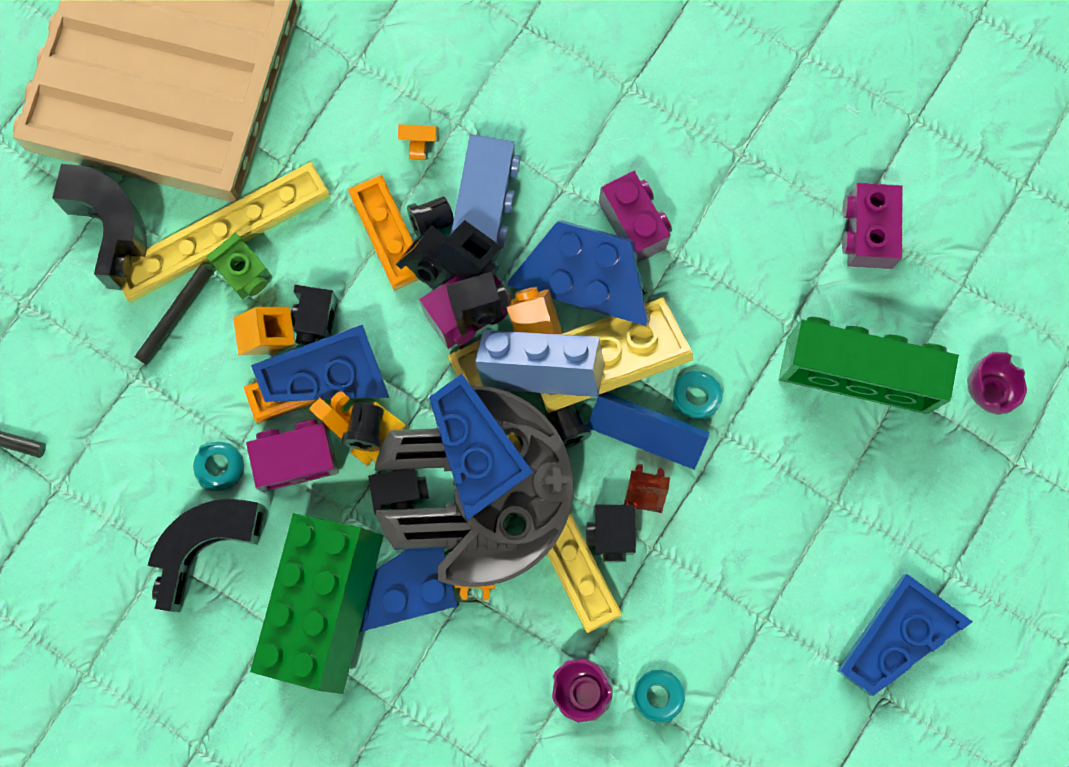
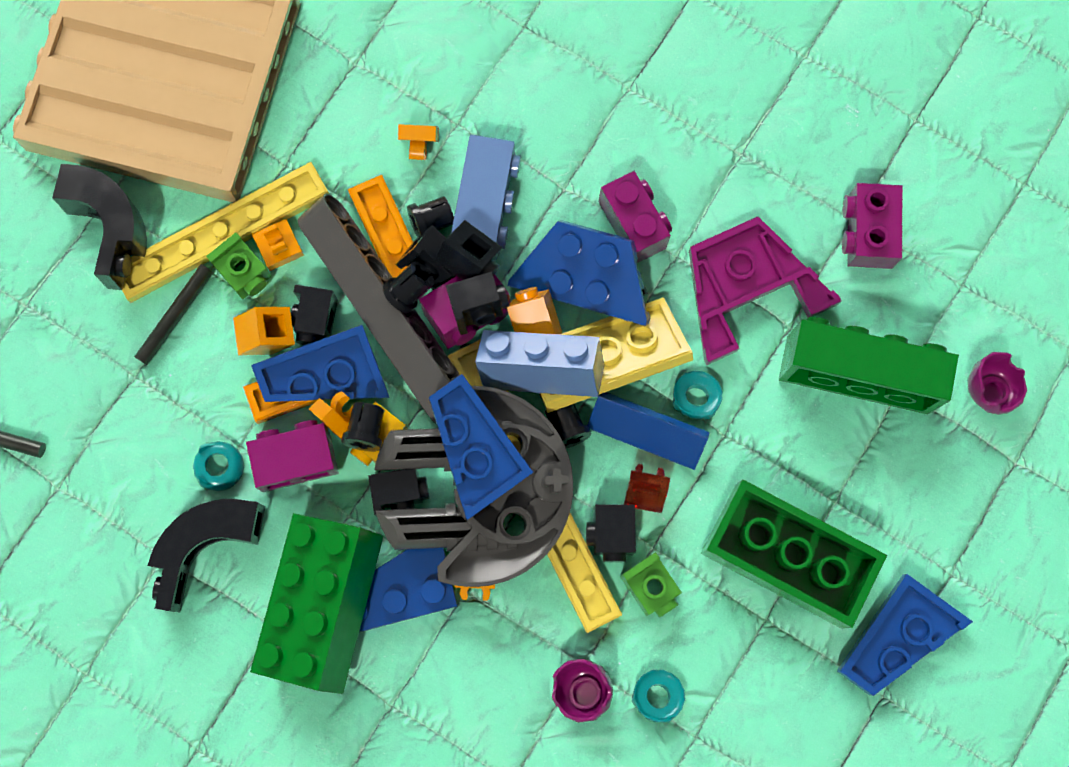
(277, 244): none -> light orange tile
(362, 278): none -> dark grey beam
(408, 287): none -> black bush
(638, 578): none -> bright green brick
(744, 267): none -> magenta wing
(794, 554): none -> green brick

